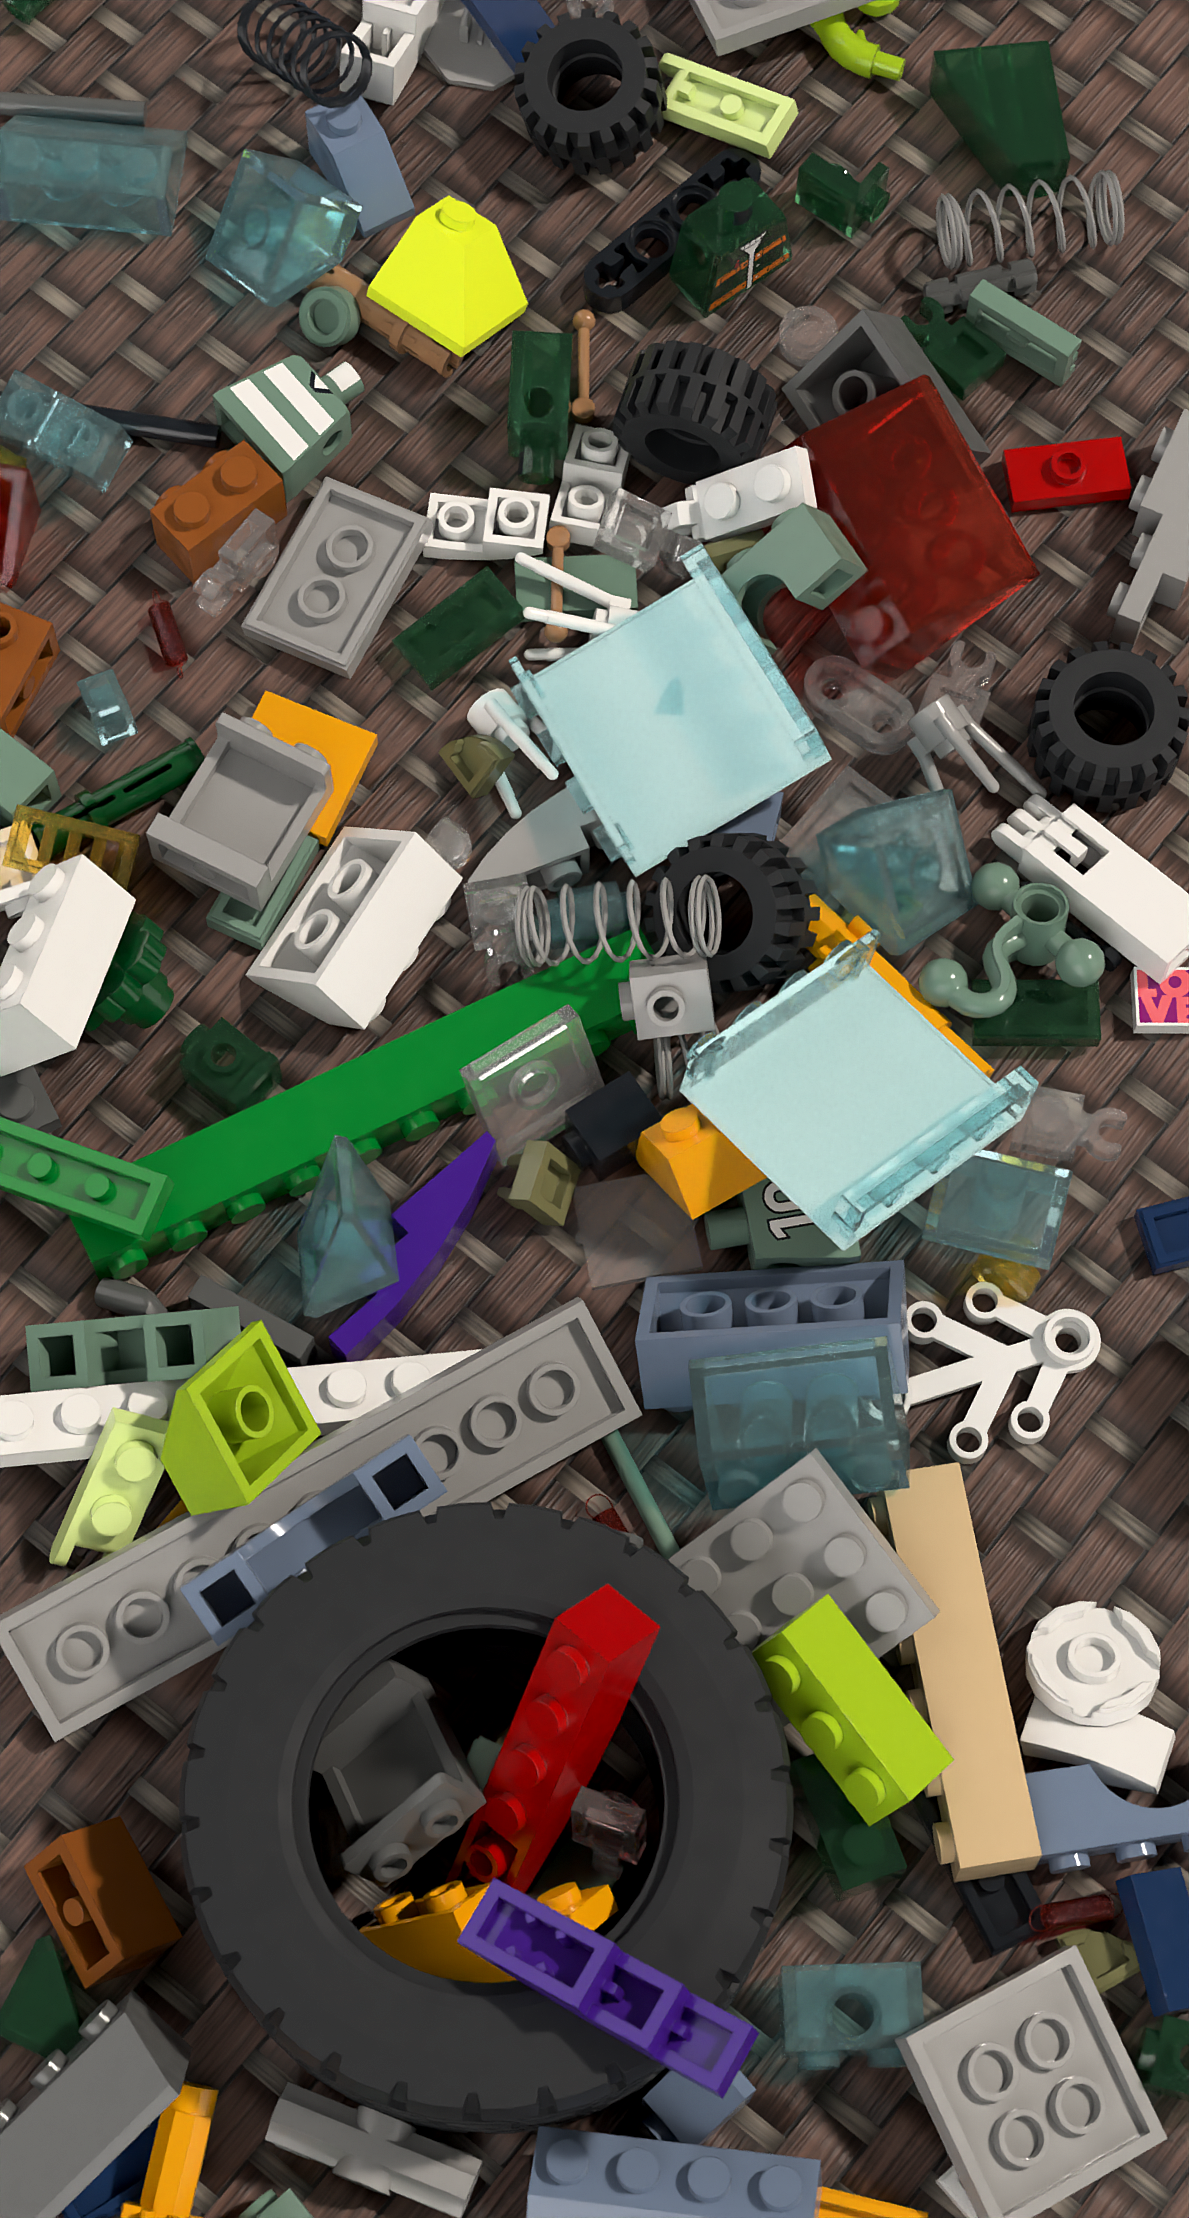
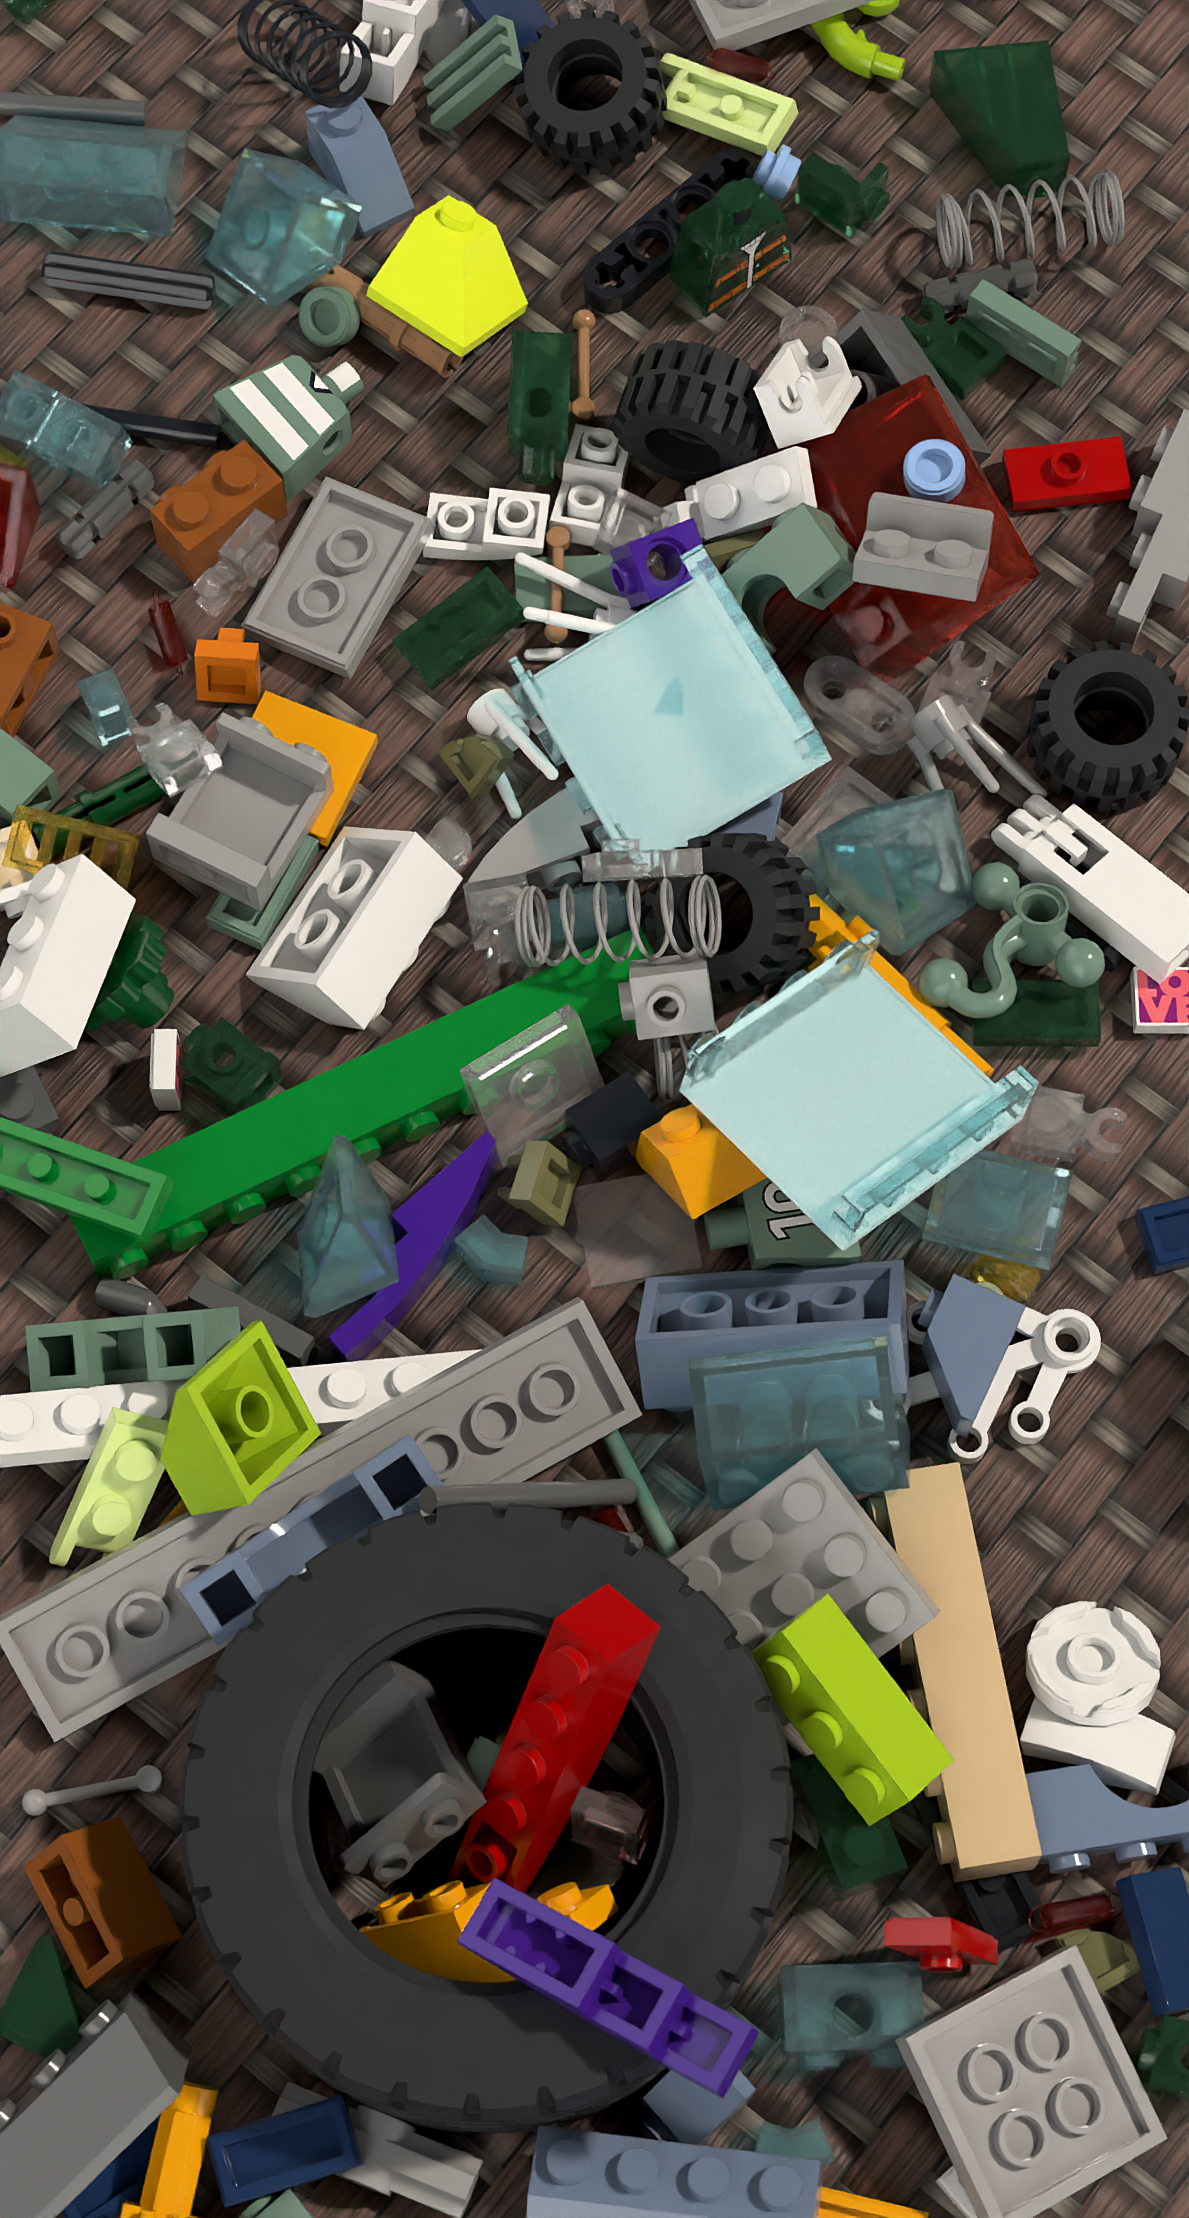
(105, 509): none -> dark grey axle
(128, 280): none -> black axle
(147, 1780): none -> light grey hinge
(166, 1070): none -> white tile
(173, 752): none -> clear plate
(228, 668): none -> orange tile
(284, 2150): none -> dark blue tile
(470, 65): none -> sand green tile
(492, 1254): none -> clear light blue piece
(544, 1494): none -> dark grey bar
(626, 861): none -> clear plate
(630, 567): none -> dark purple brick
(739, 64): none -> clear red piece
(777, 172): none -> light blue plate
(802, 2142): none -> clear light blue piece
(805, 399): none -> white hinge
(924, 546): none -> light grey bracket
(934, 471): none -> light blue tile
(940, 1942): none -> red plate
(966, 1344): none -> sand blue slope

